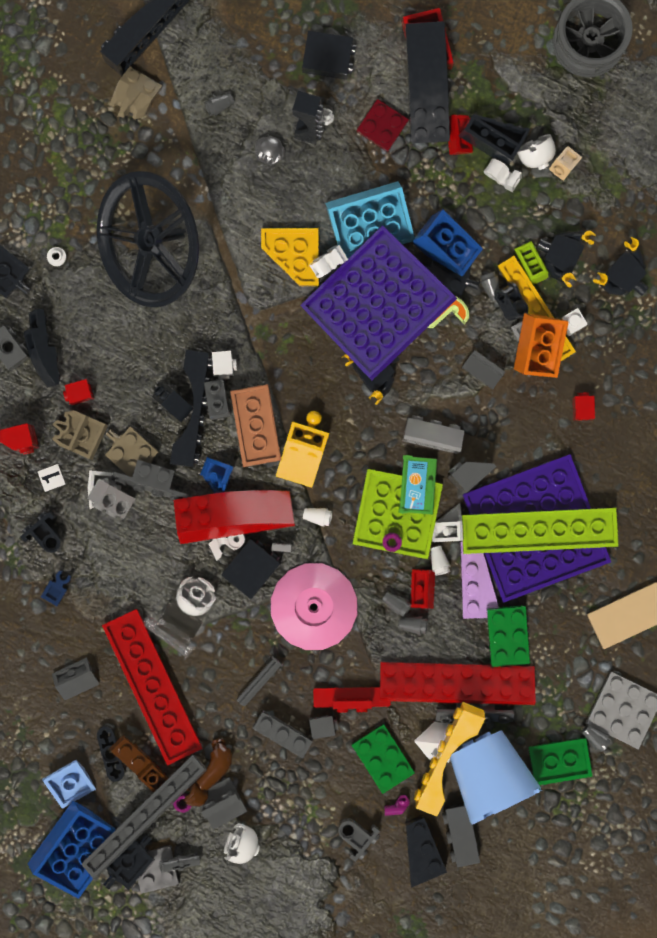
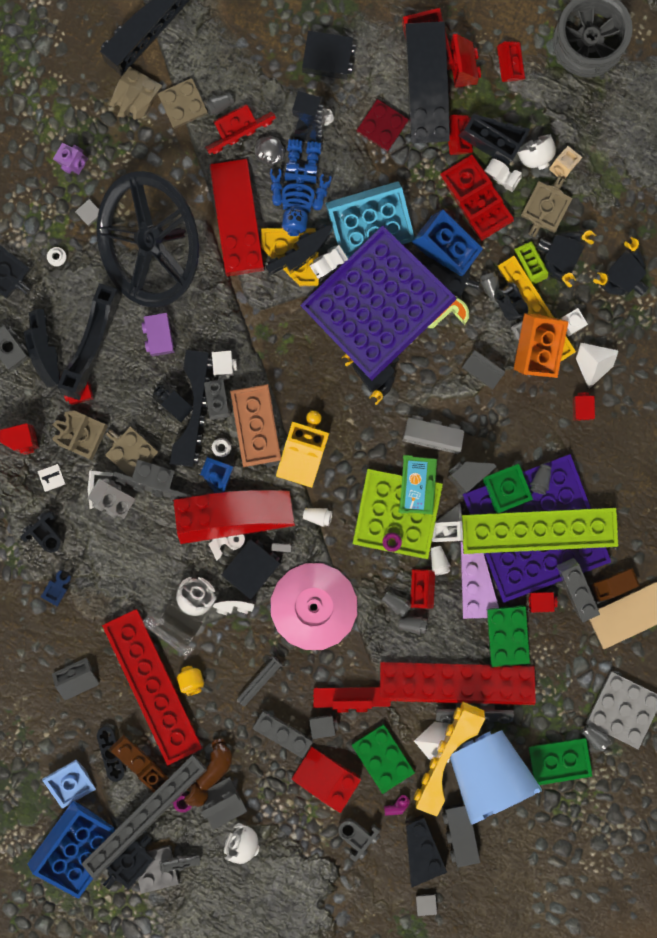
(73, 161): none -> medium lavender brick
(79, 369): none -> black arch
(88, 212): none -> light grey tile
(158, 334): none -> medium lavender brick
(182, 103): none -> dark tan plate
(190, 680): none -> yellow head
(217, 442): none -> white plate
(227, 606): none -> white slope
(235, 125): none -> red bracket
(236, 217): none -> red slope
(297, 202): none -> blue piece
(307, 246): none -> black slope
(326, 779): none -> red slope
(426, 904): none -> light grey tile
(464, 58): none -> red slope
(477, 197): none -> red slope
(507, 488): none -> green plate
(510, 61): none -> red slope
(541, 481): none -> dark grey cone
(542, 602): none -> red brick
(546, 206): none -> dark tan plate
(578, 590): none -> dark grey brick
(595, 362): none -> white slope
(615, 585): none -> reddish brown slope

